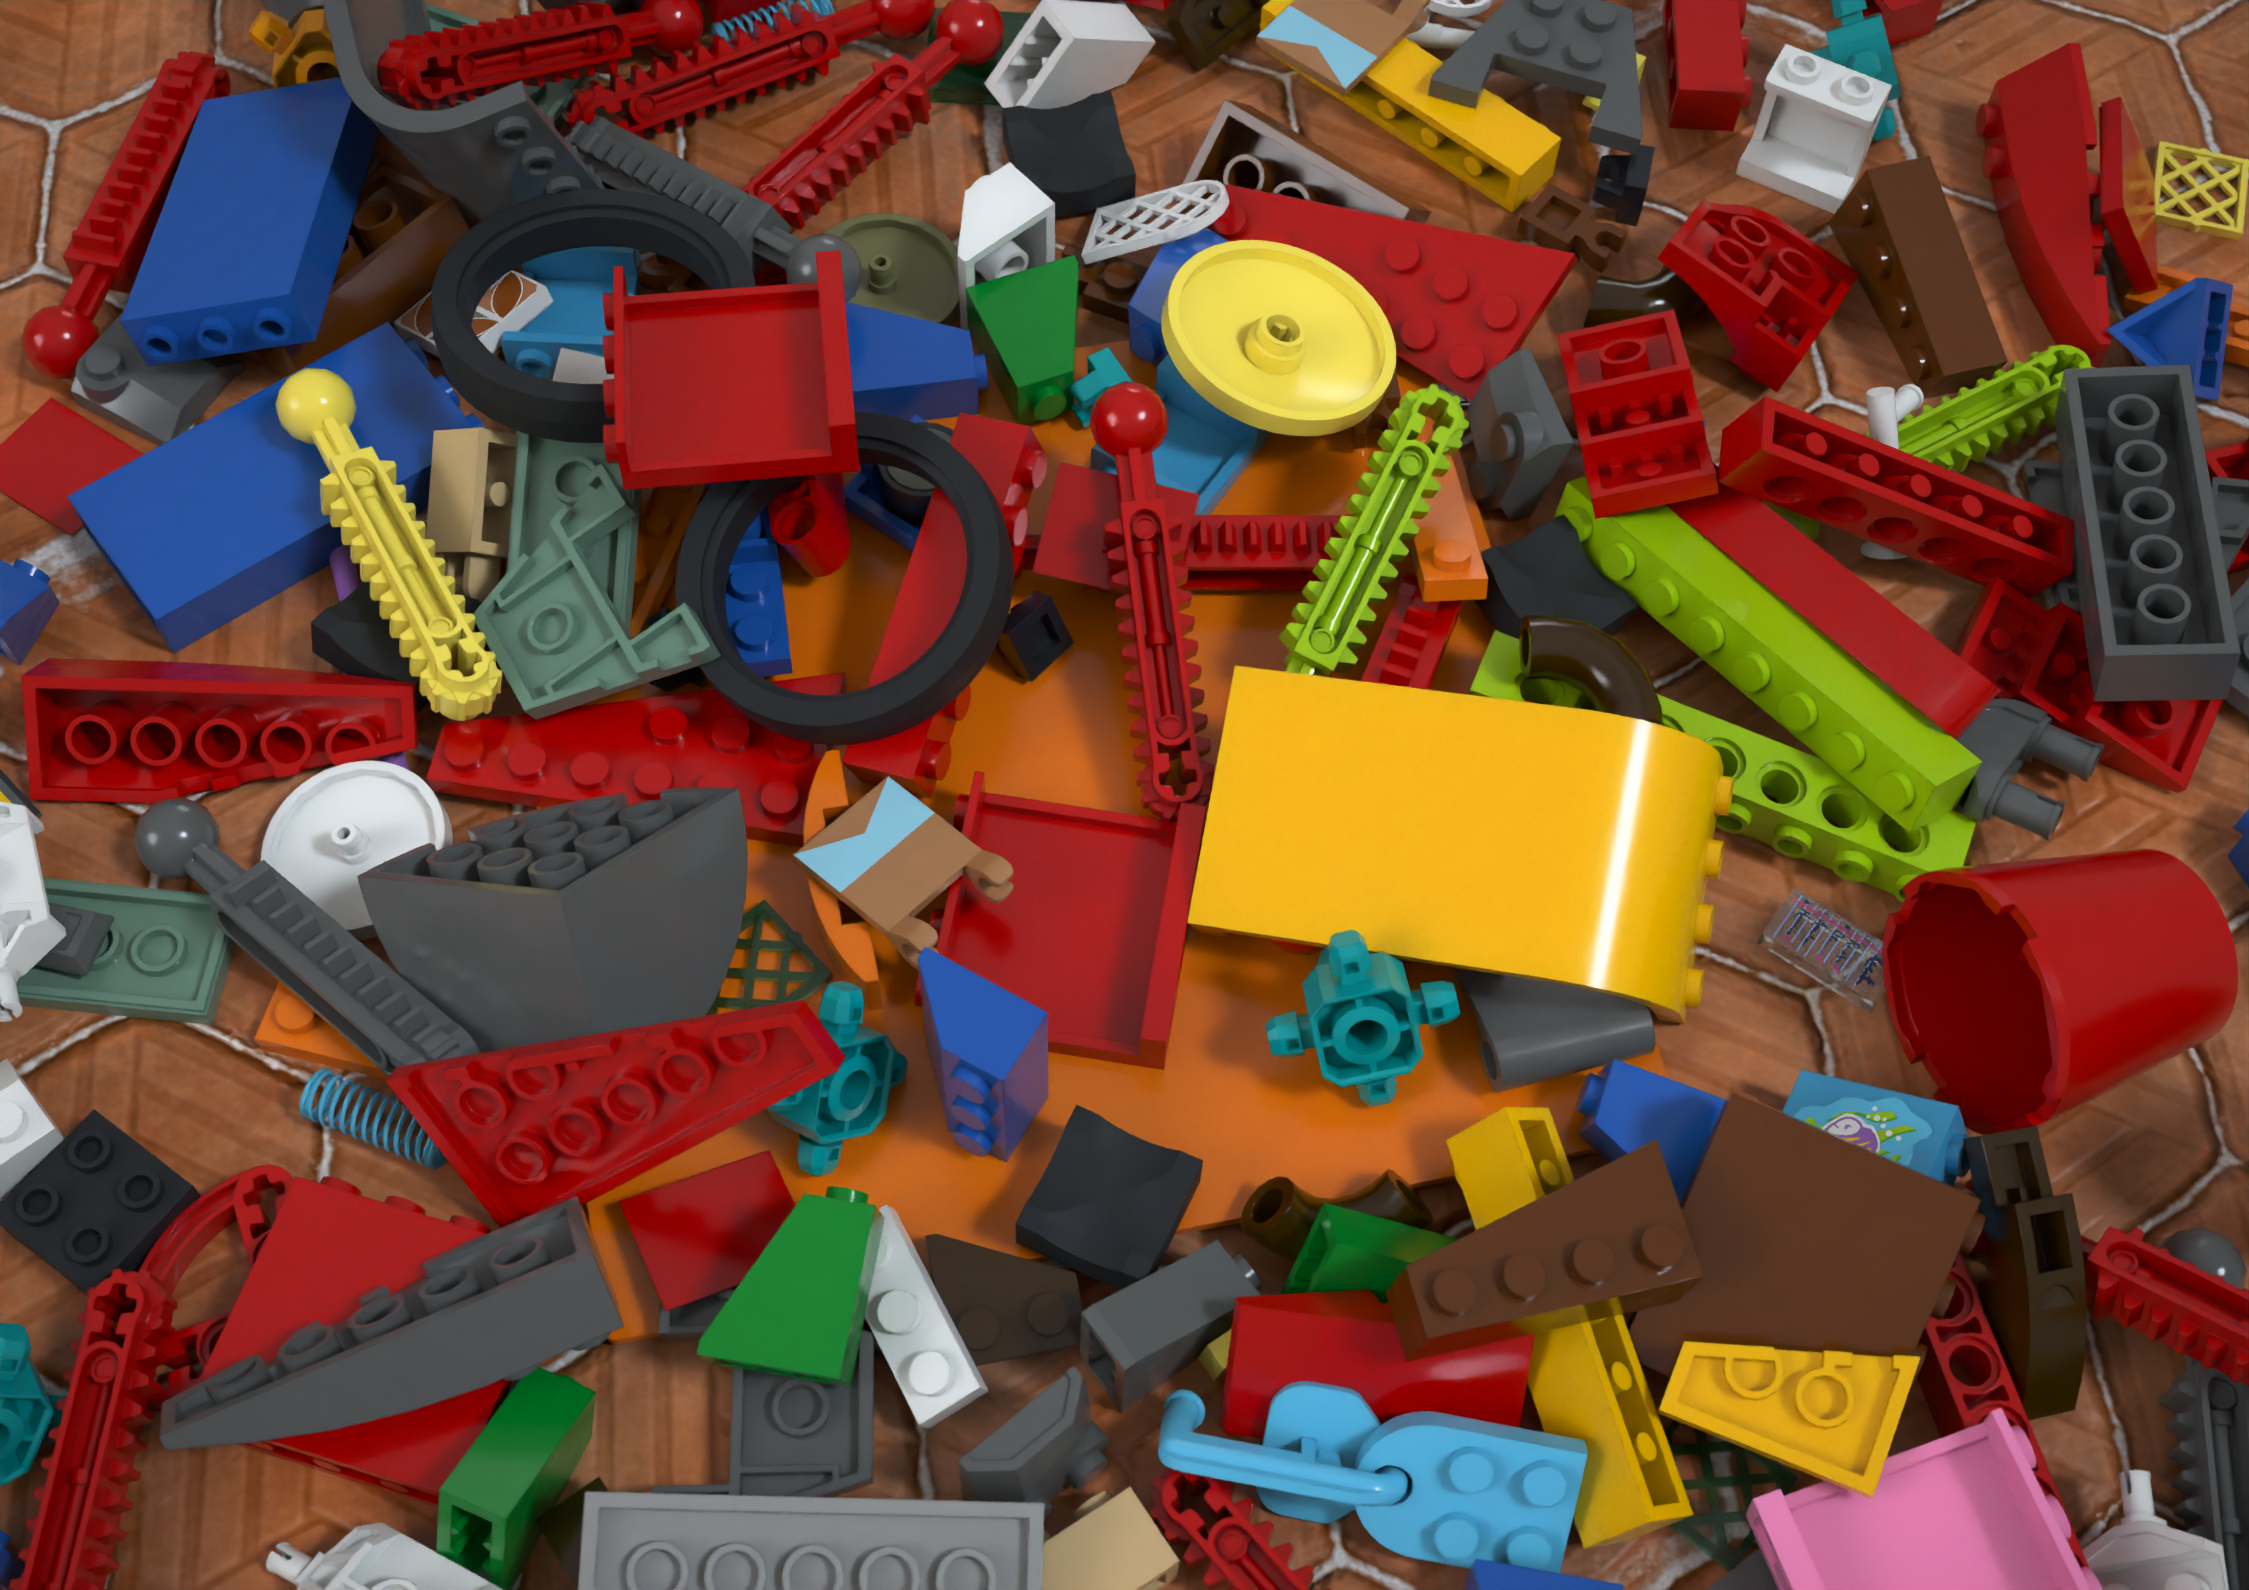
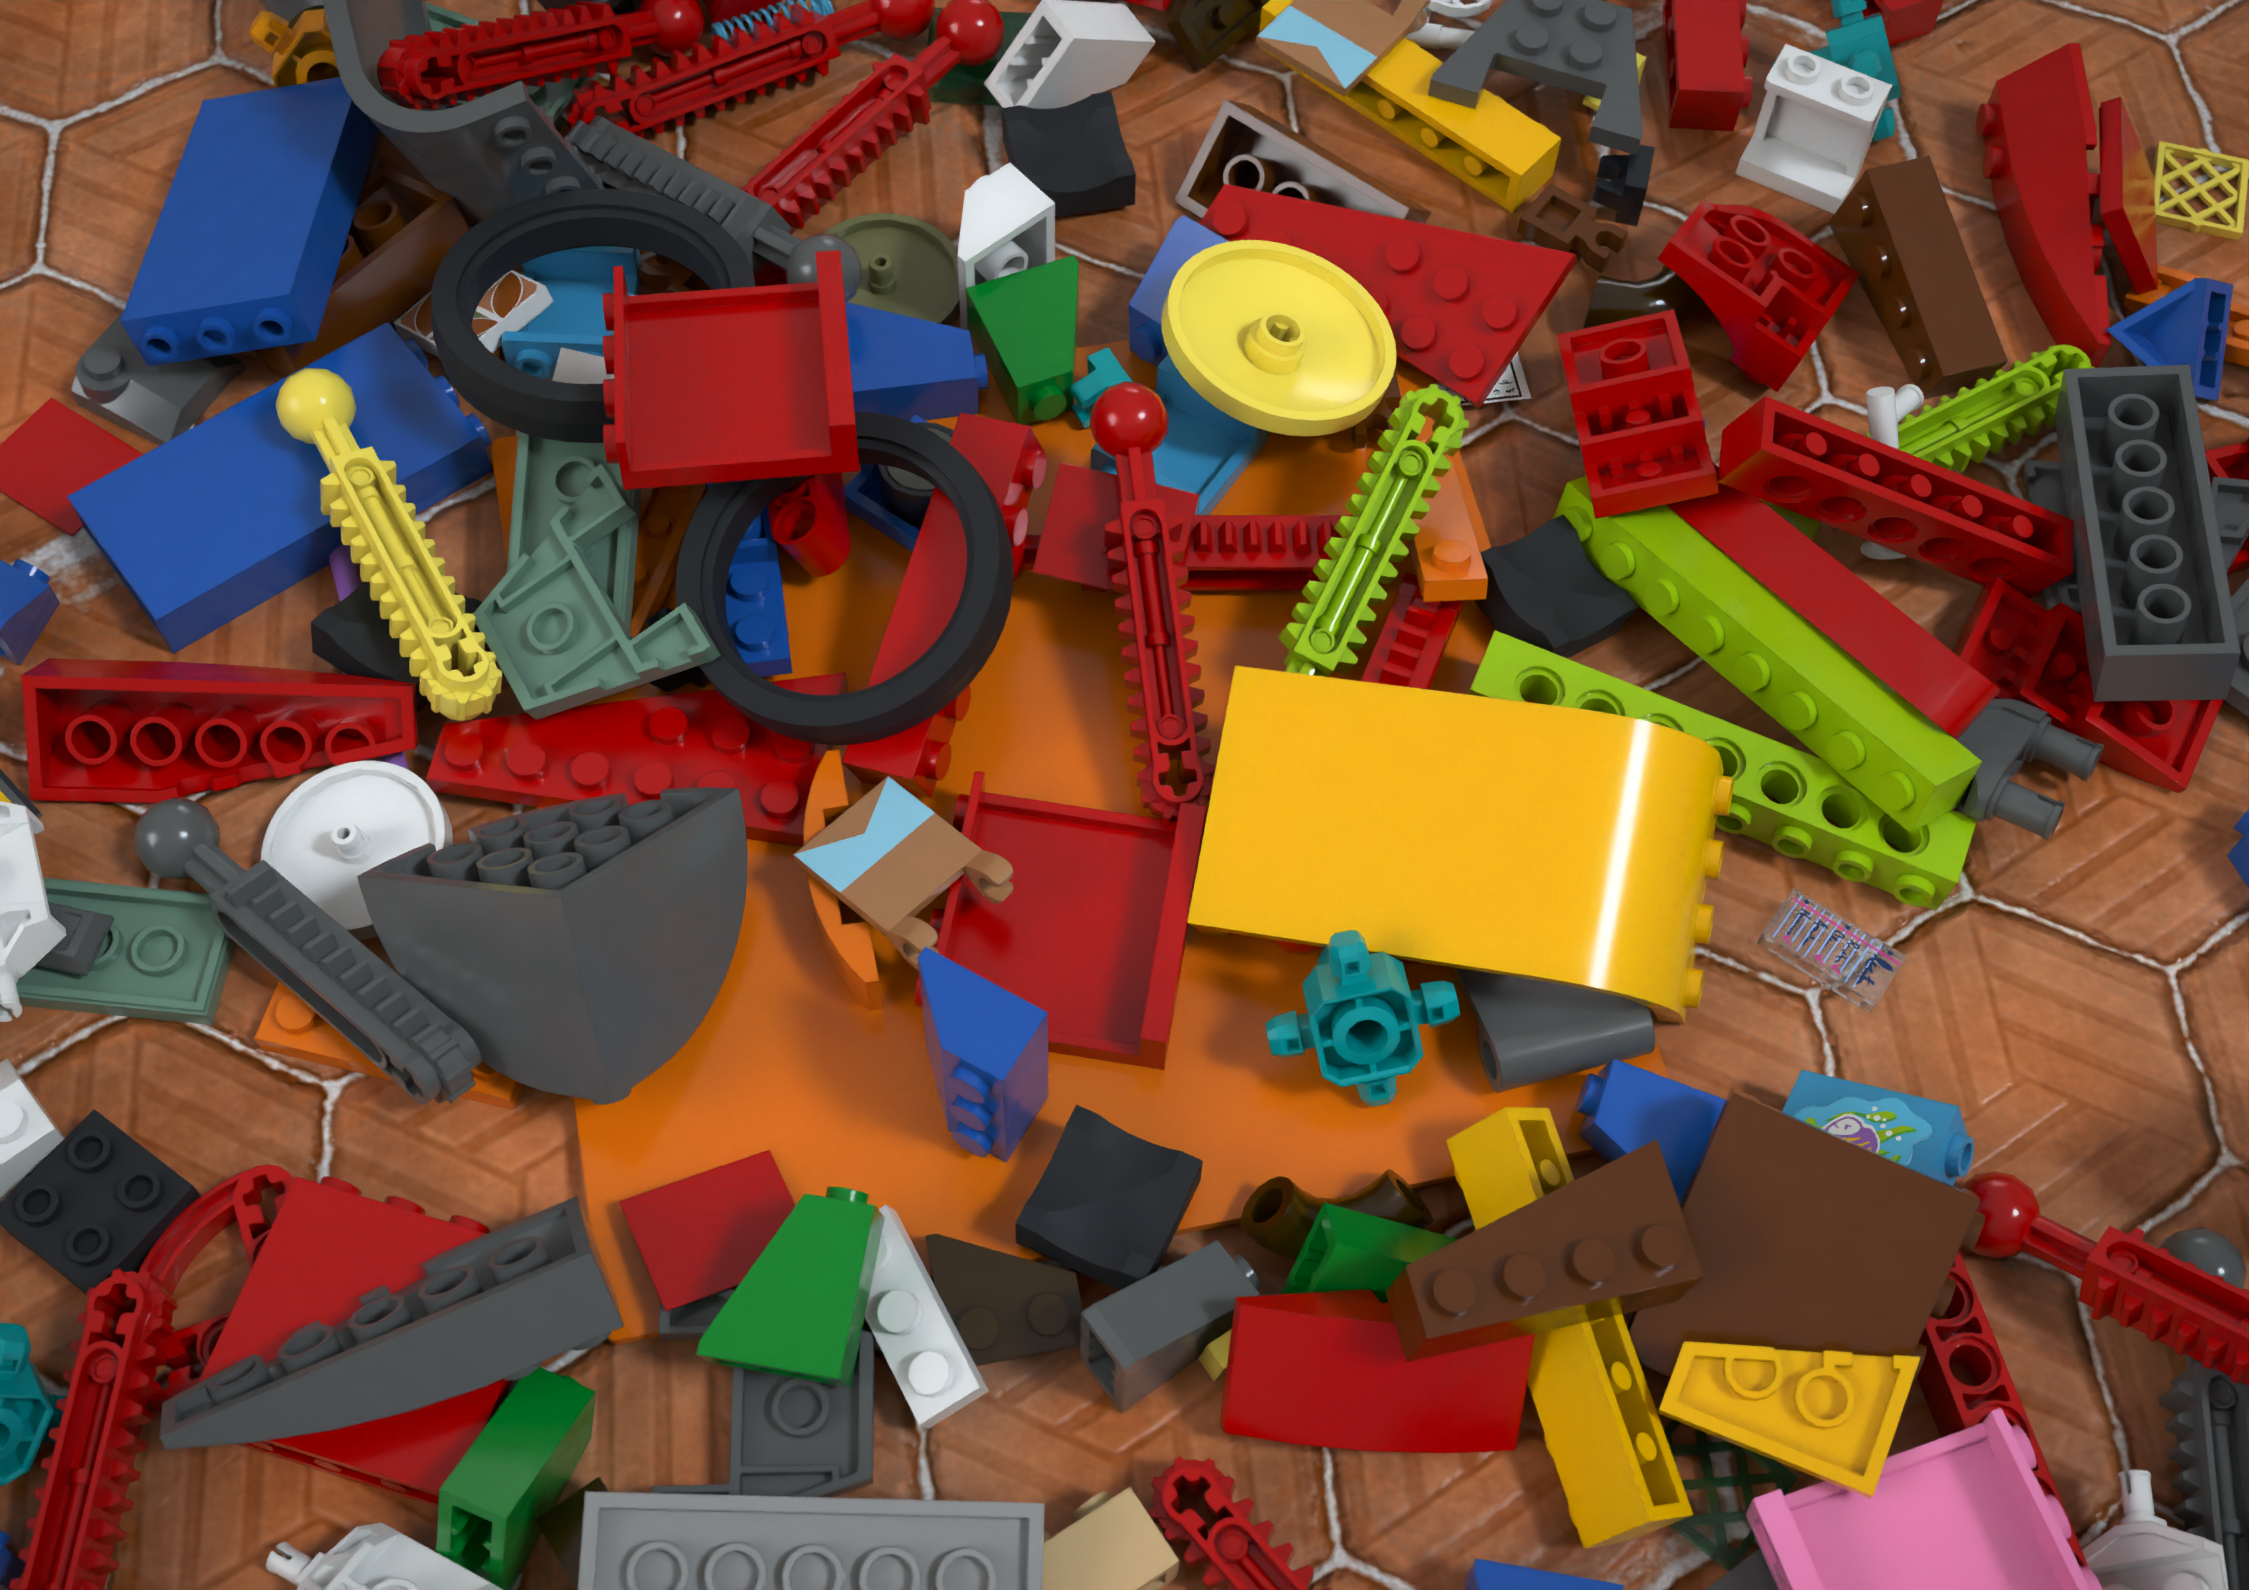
(124, 212): red gear -> none
(431, 1158): medium azure piece -> none
(472, 505): tan brick -> none
(608, 1105): red wing -> none
(792, 943): clear green window -> none
(850, 1099): teal piece -> none
(1033, 636): black tile -> none
(1038, 1449): dark grey slope -> none
(1108, 284): reddish brown plate -> none
(1152, 204): white window -> none
(1325, 1453): medium azure plate -> none
(1515, 437): dark grey slope -> none
(1589, 662): dark brown cylinder -> none
(2038, 1270): dark brown slope -> none
(2054, 979): red cone -> none

